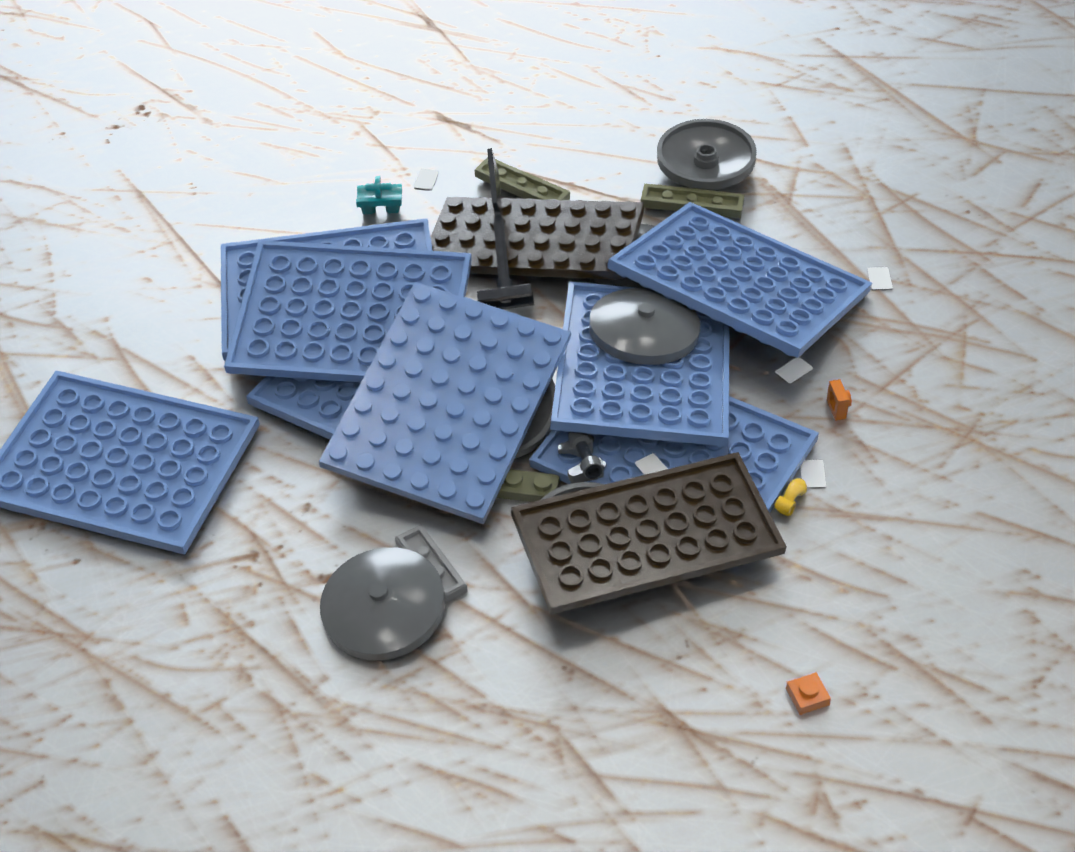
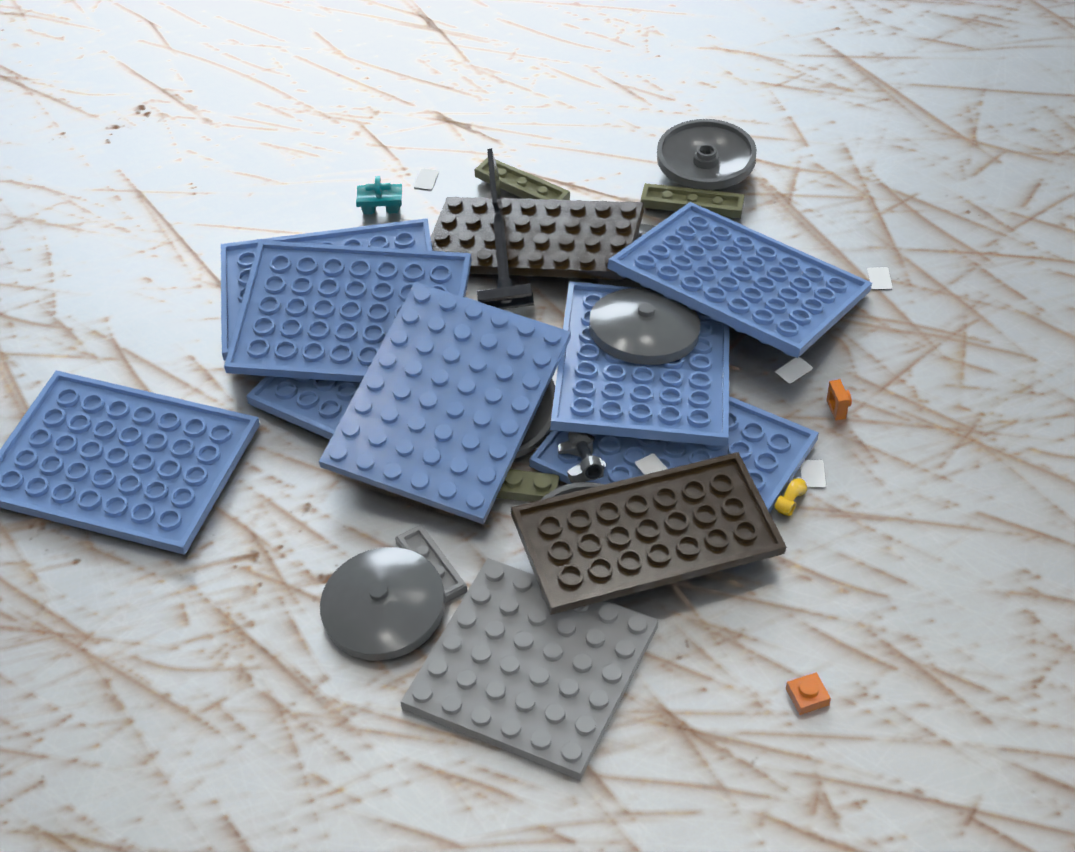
(530, 676): none -> light grey plate

